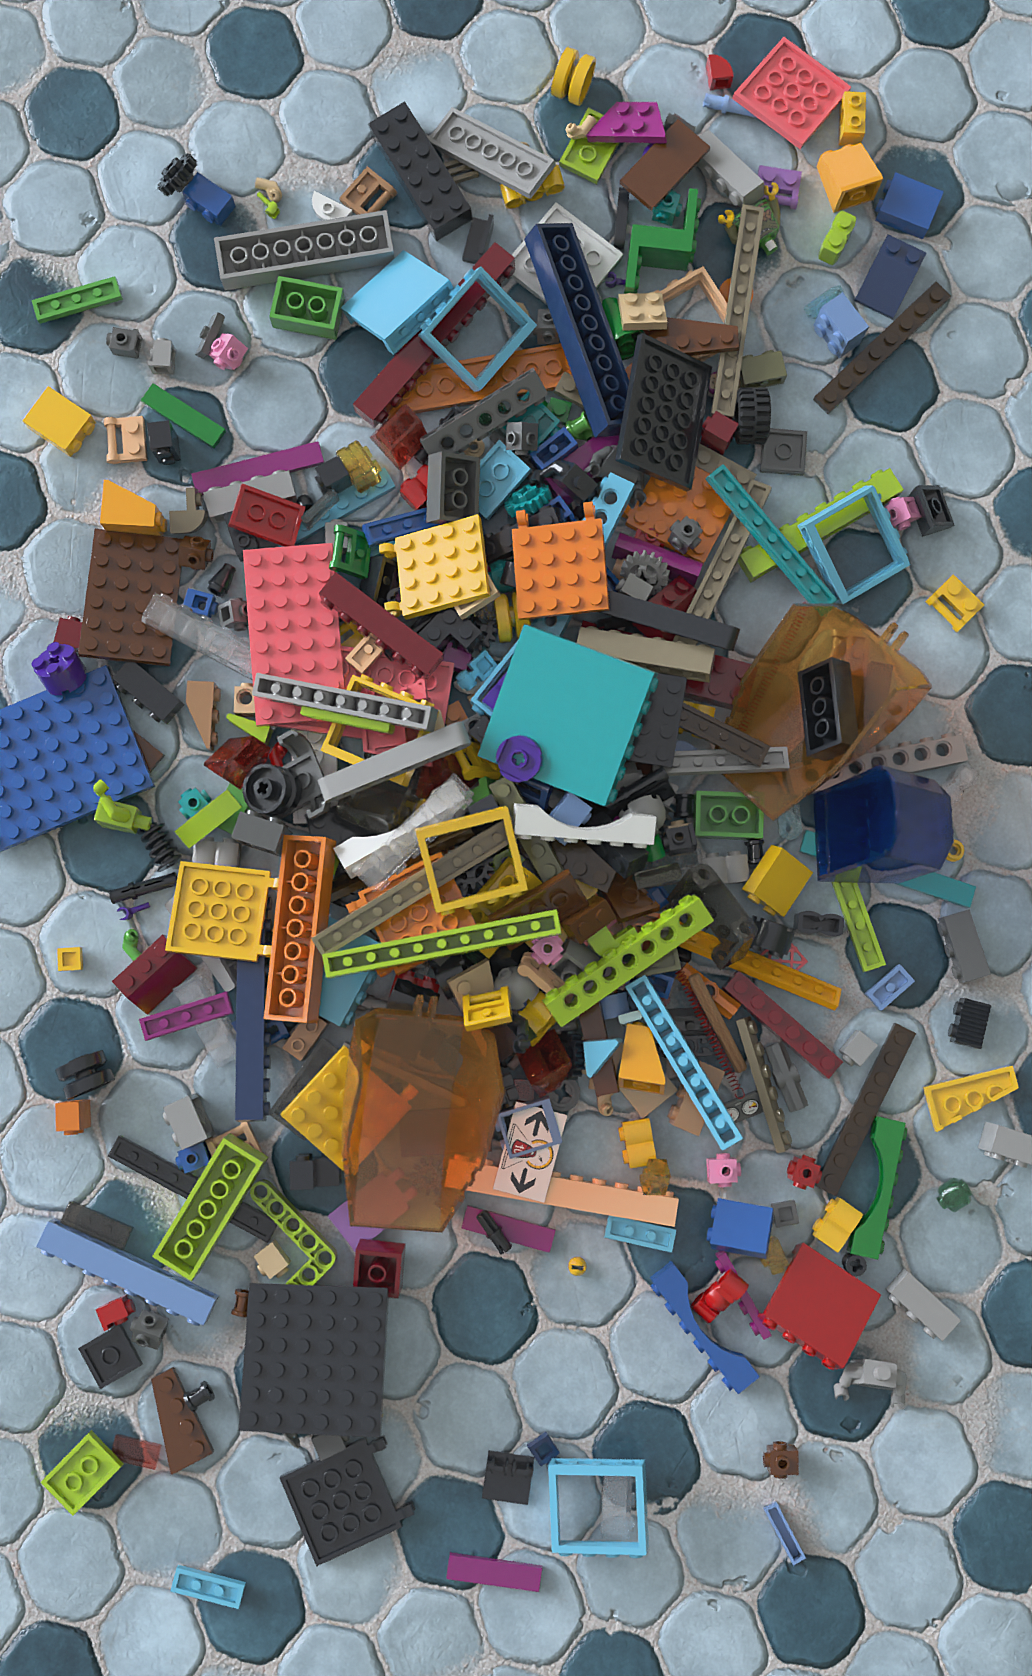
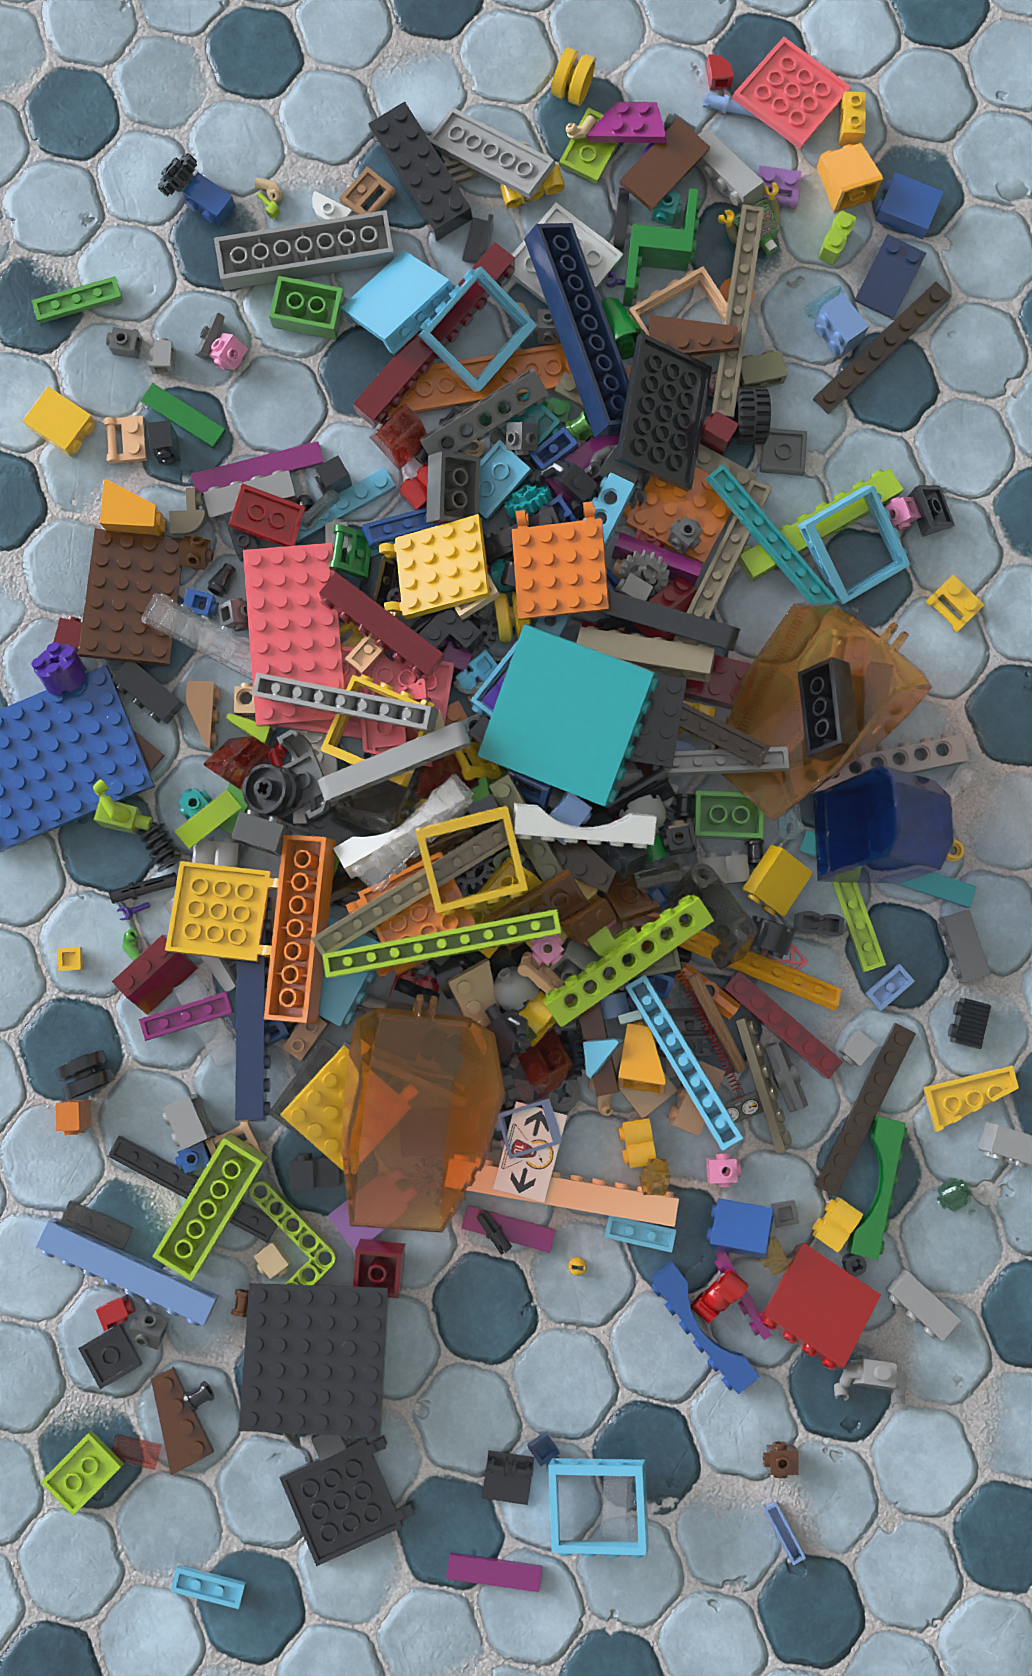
(347, 720): lime tile -> none
(359, 466): clear yellow brick -> none
(487, 1013): yellow plate -> none
(507, 762): dark purple plate -> none
(642, 311): tan plate -> none
(796, 1168): red brick -> none

